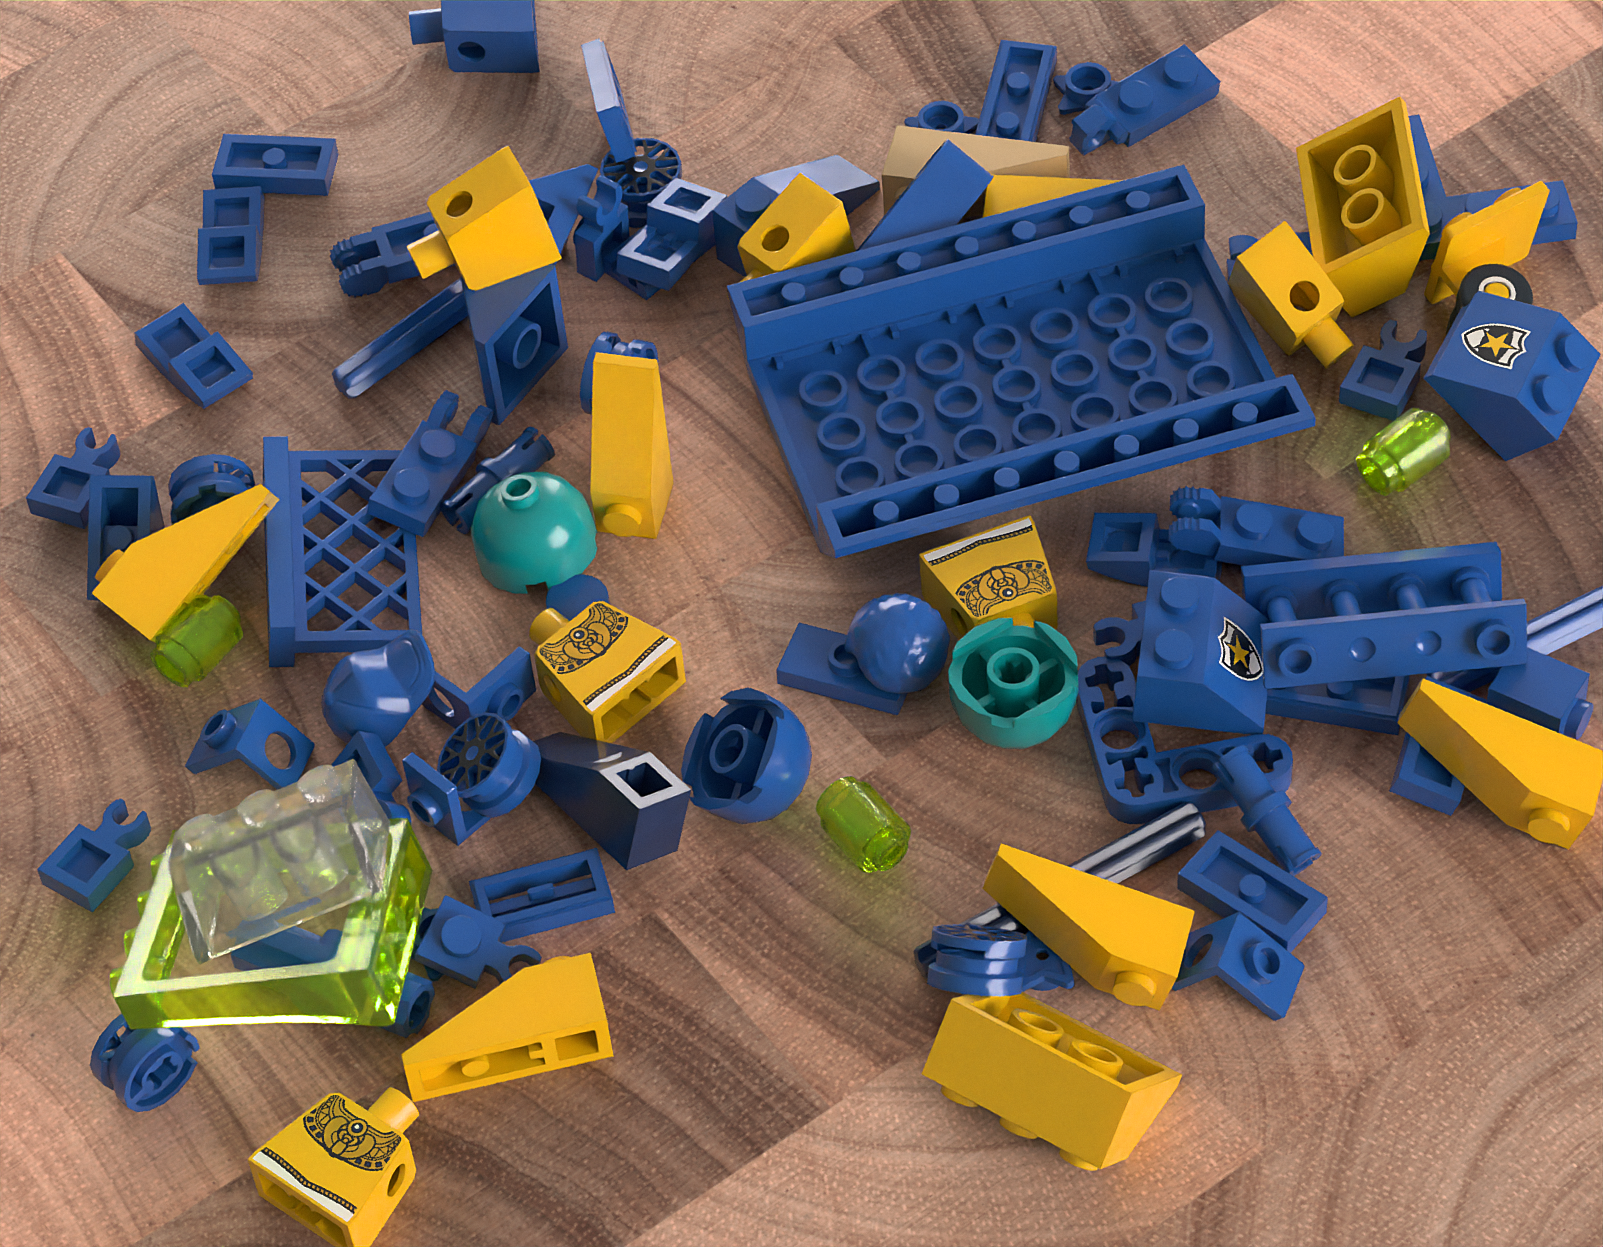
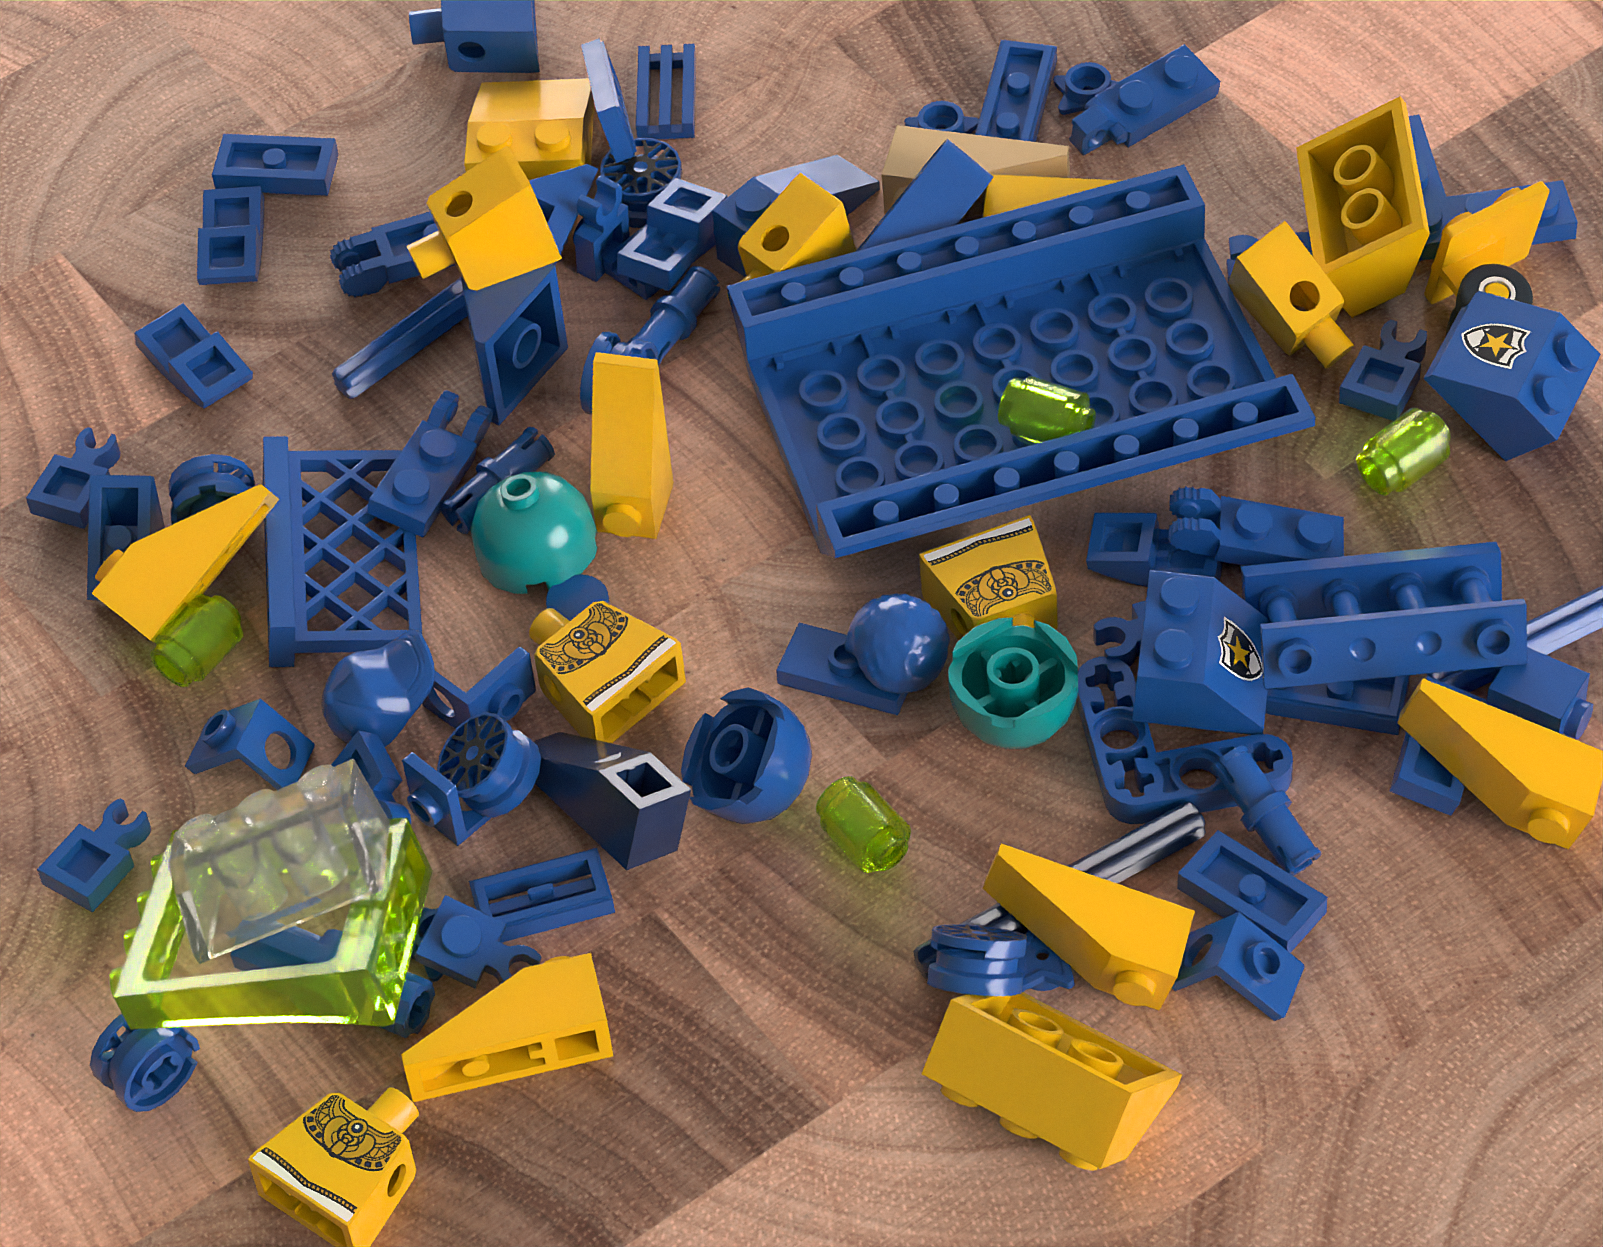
(540, 120): none -> yellow slope
(666, 62): none -> blue tile
(676, 314): none -> blue pin
(1044, 410): none -> clear neon green brick

